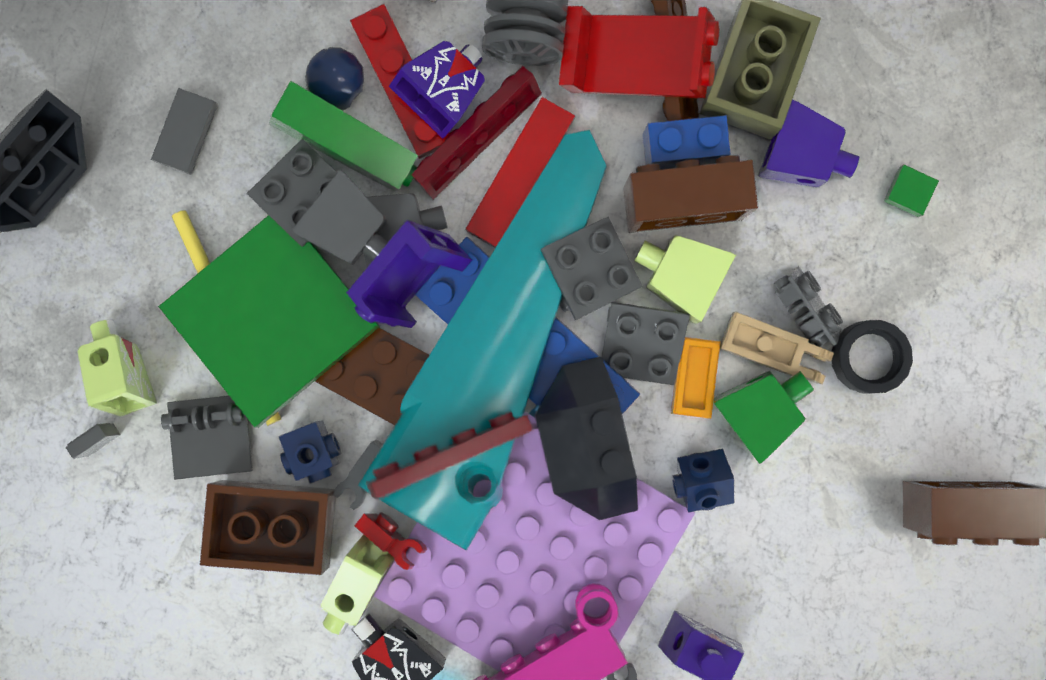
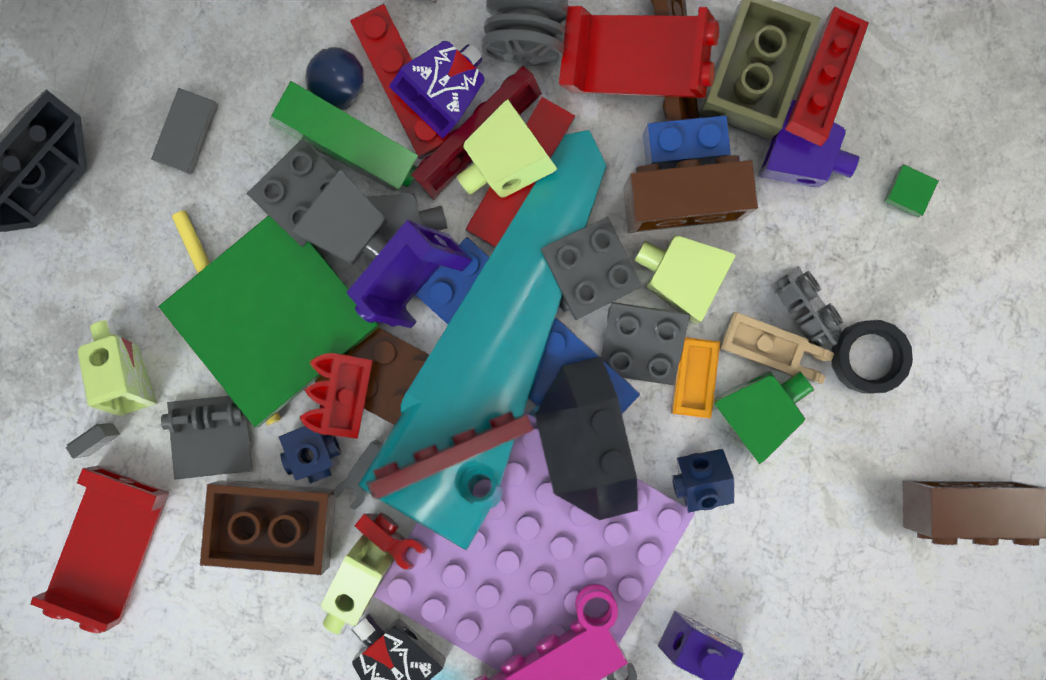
(103, 550): none -> red panel
(339, 395): none -> red plate
(504, 155): none -> yellowish green torso
(827, 76): none -> red plate

